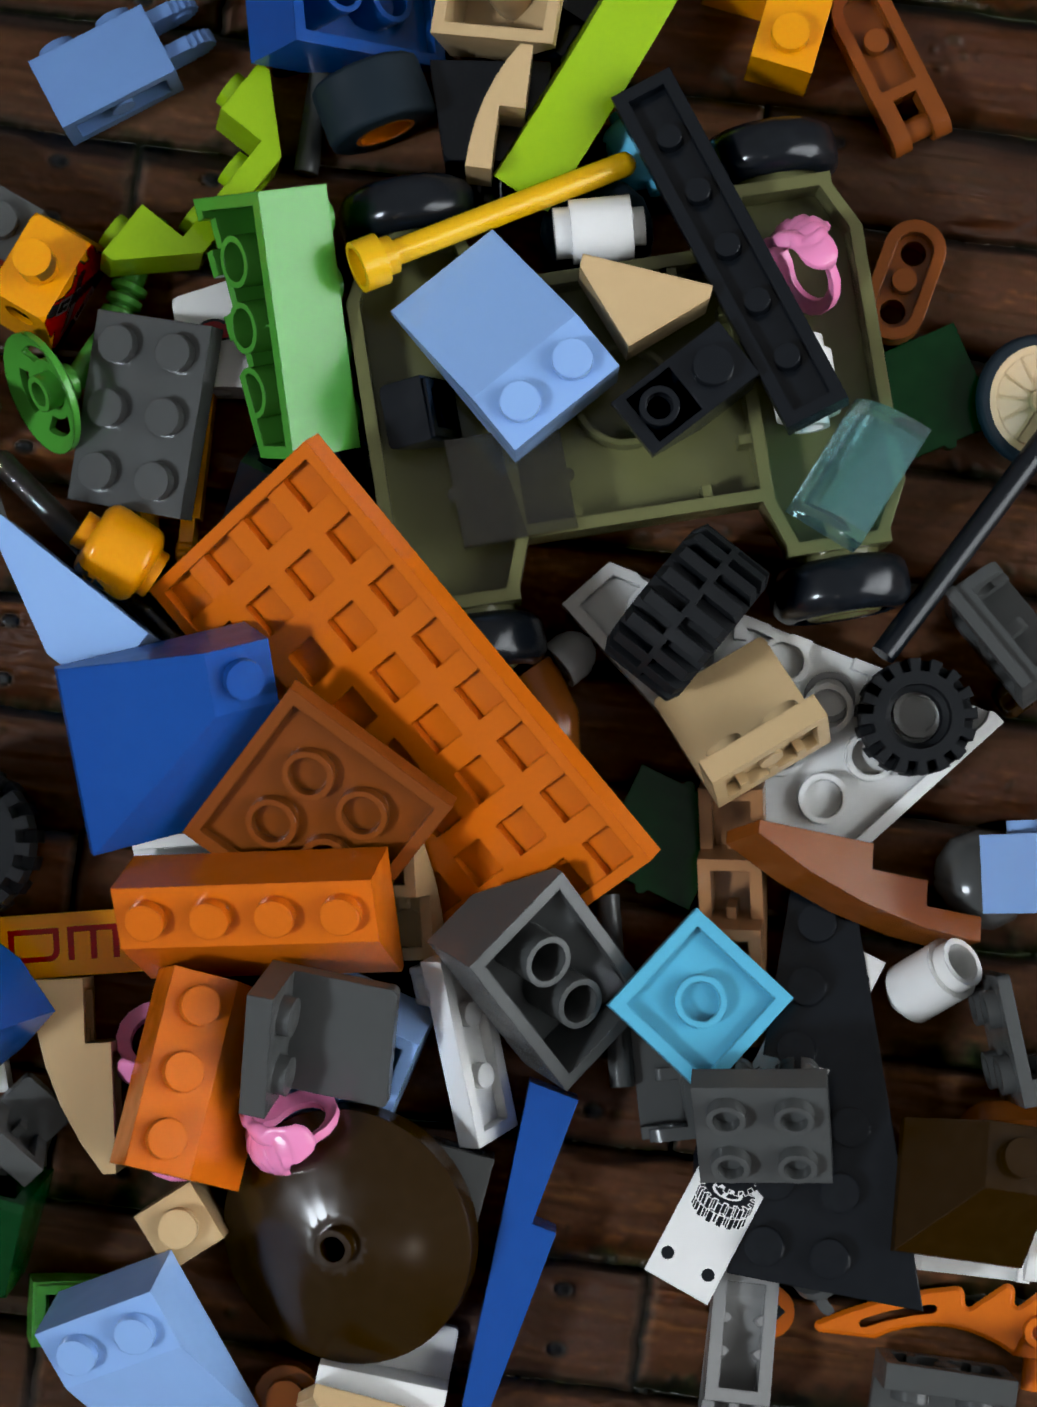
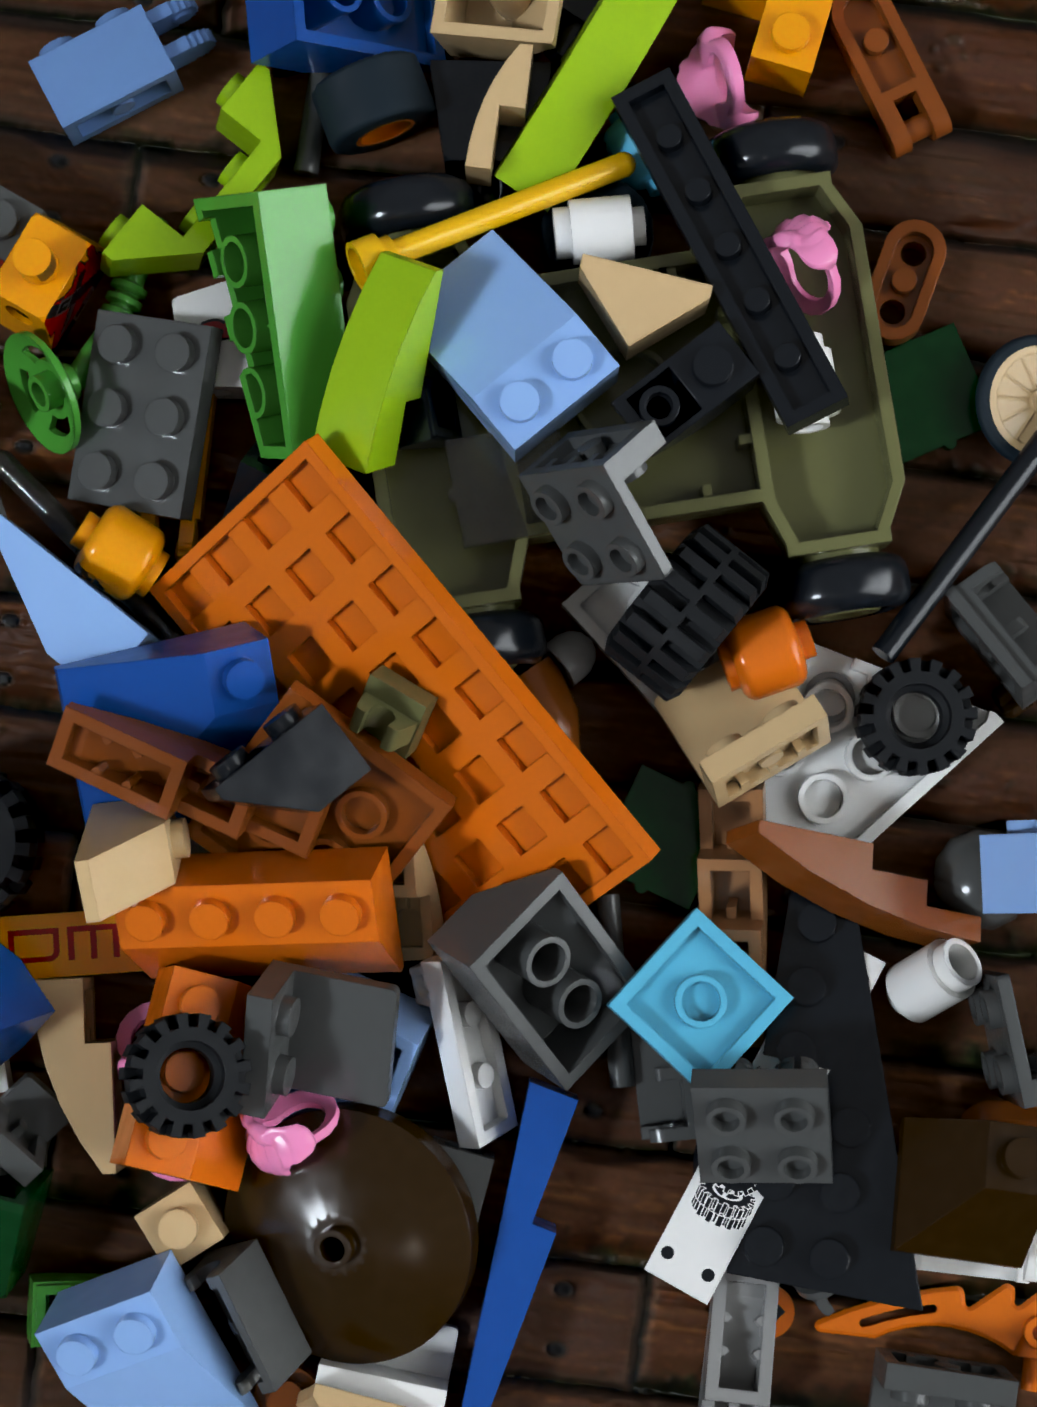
(127, 857): none -> tan slope
(166, 774): none -> dark orange slope
(225, 1085): none -> black tyre
(254, 1312): none -> dark grey hinge
(294, 769): none -> black slope
(380, 362): none -> lime slope
(393, 711): none -> olive tile
(589, 508): none -> dark grey bracket
(714, 80): none -> bright pink piece
(766, 653): none -> orange head
(858, 472): clear light blue brick -> none

